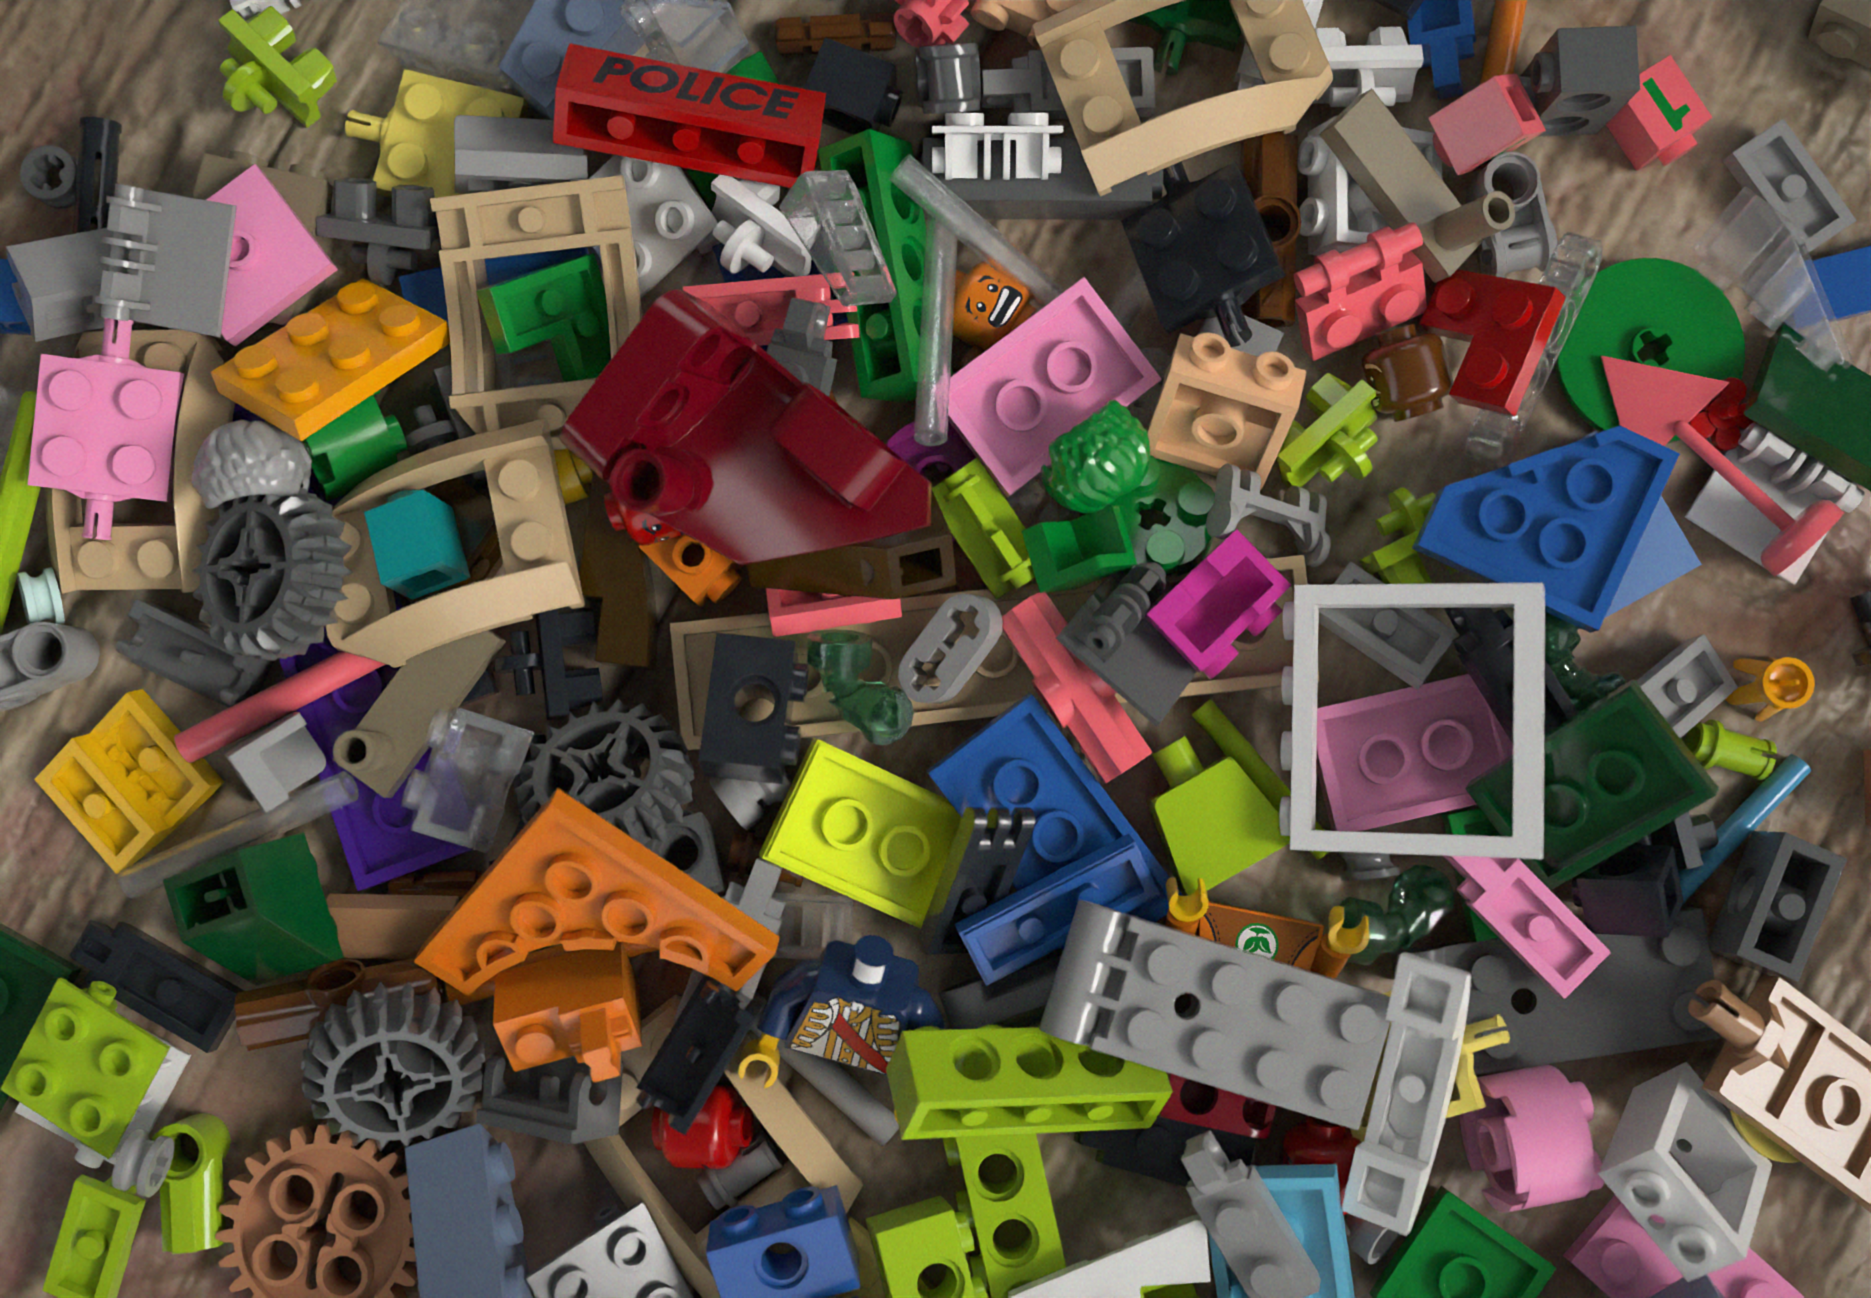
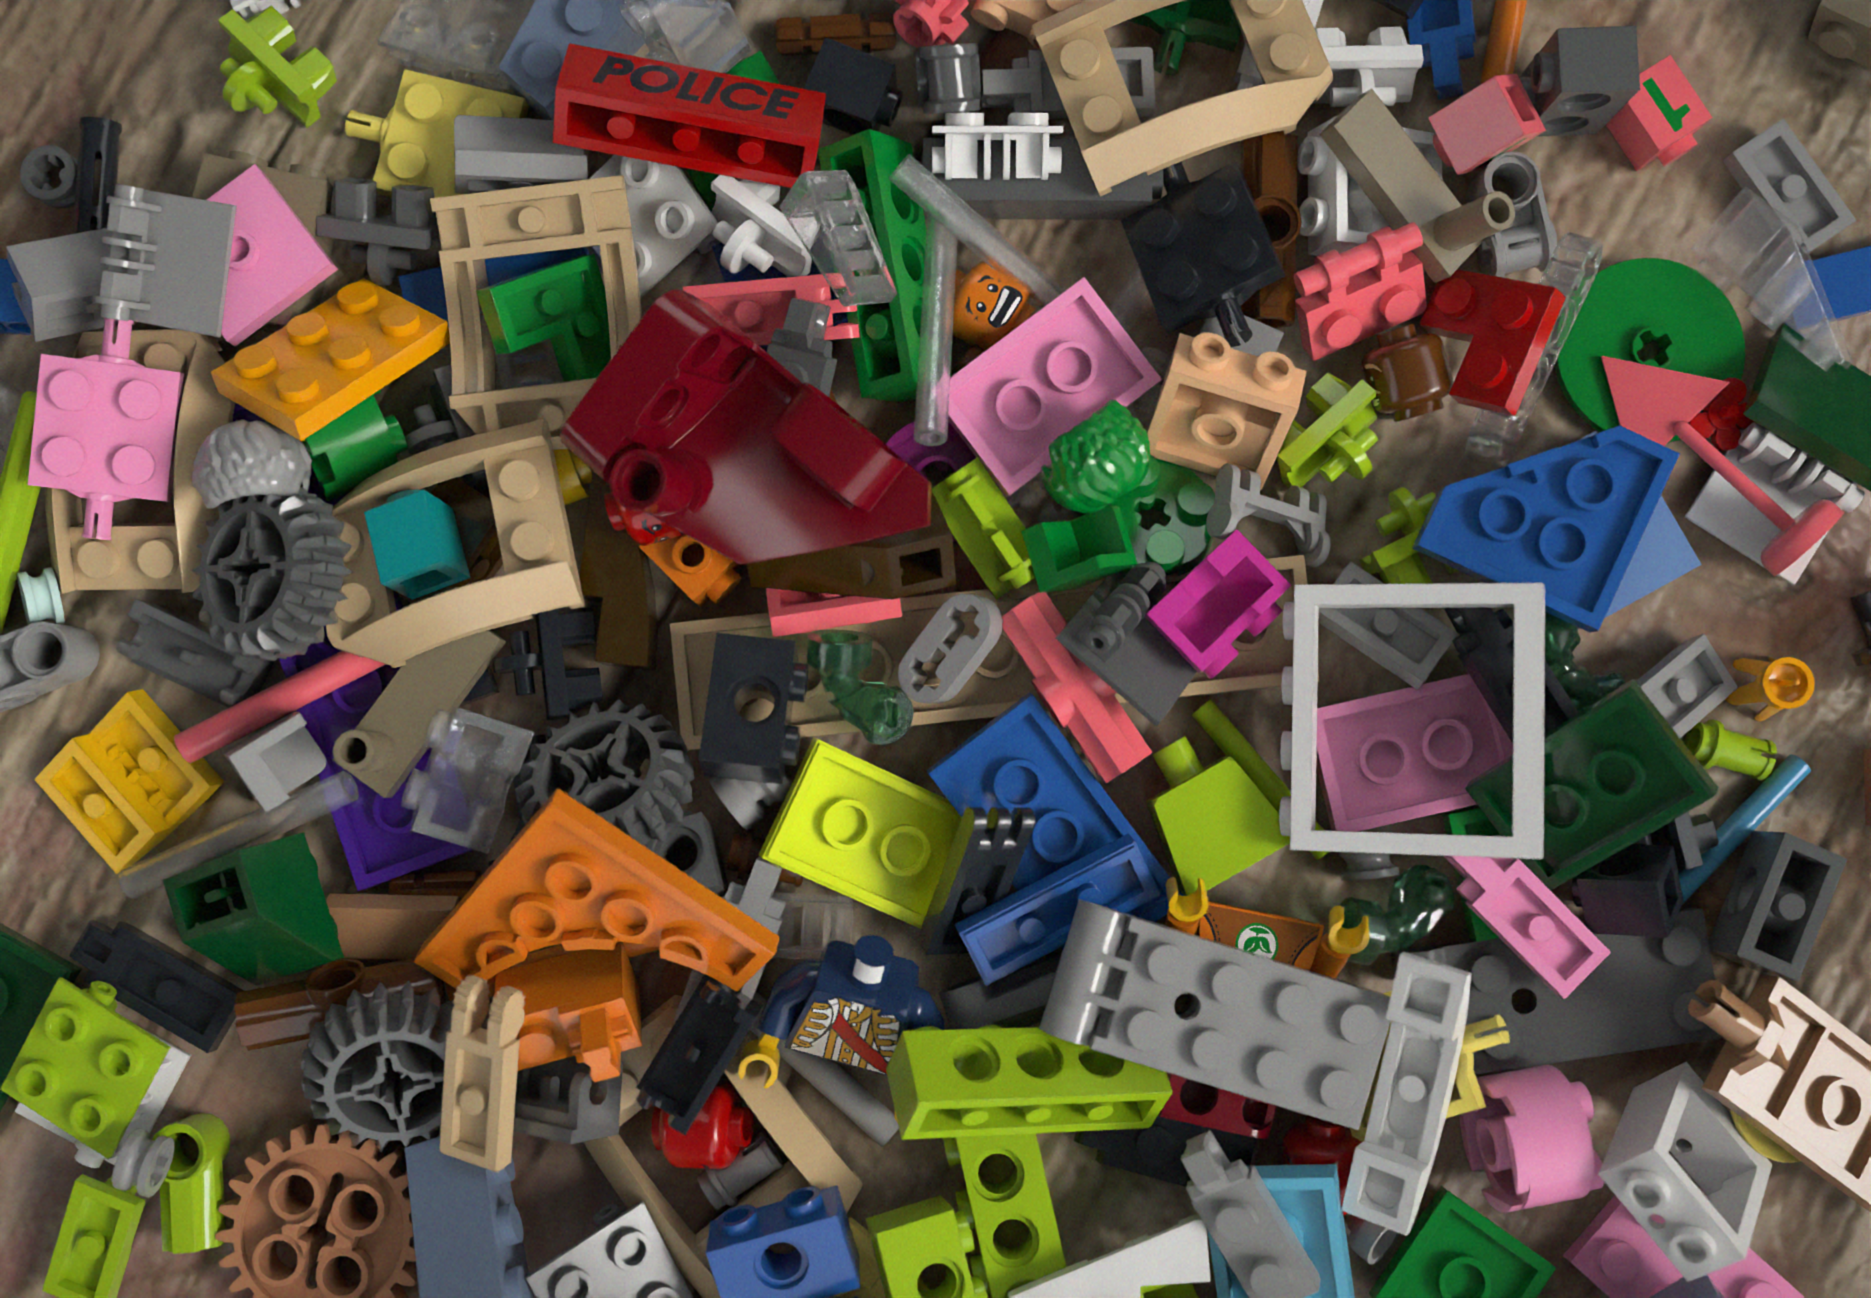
(481, 1075): none -> tan hinge

